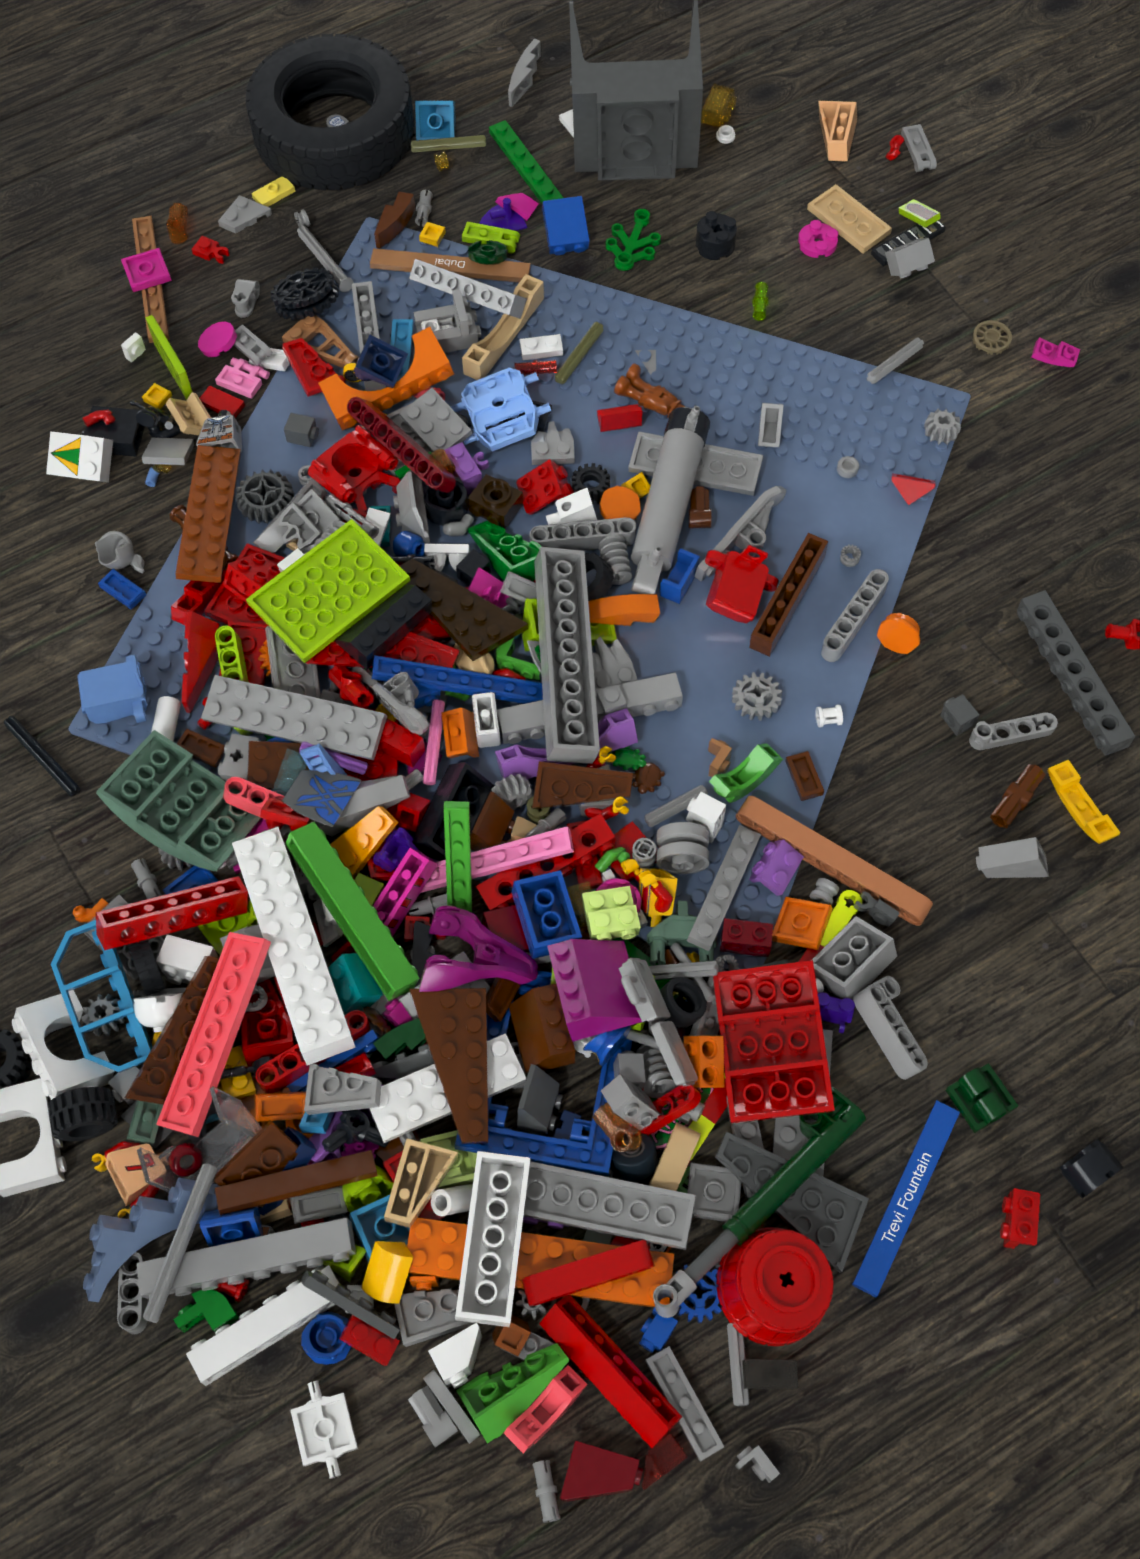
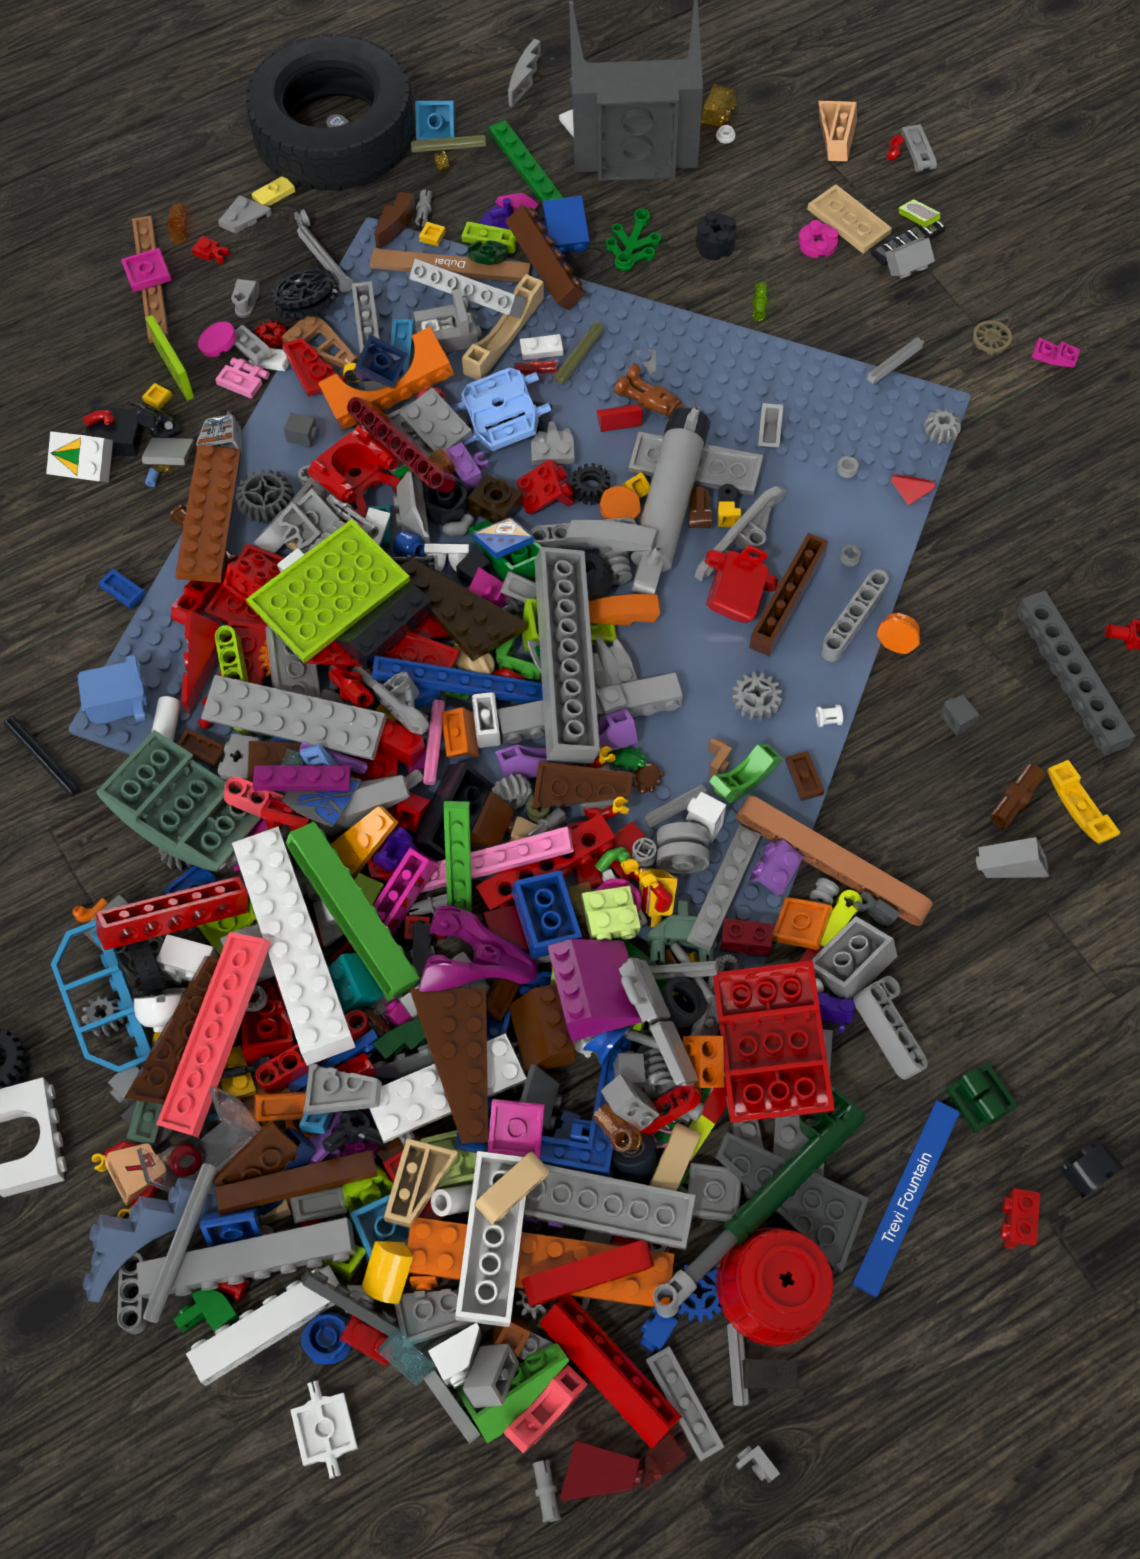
(57, 1075): white arch -> none
(82, 1113): black tyre -> none
(117, 552): light grey hair -> none
(133, 347): white plate -> none
(145, 879): light grey pin -> none
(188, 414): tan bracket -> none
(218, 400): red tile -> none
(278, 329): none -> red gear
(301, 778): none -> magenta plate
(406, 1357): none -> clear light blue plate
(435, 1420): light grey piece -> none
(491, 1375): none -> light grey brick
(503, 537): none -> tile
(512, 1188): none -> tan beam
(515, 1128): none -> dark pink tile
(545, 257): none -> reddish brown brick
(573, 508): white torso -> none
(614, 534): none -> light grey slope
(680, 577): blue panel -> none
(727, 513): none -> yellow leg
(985, 735): light grey beam -> none

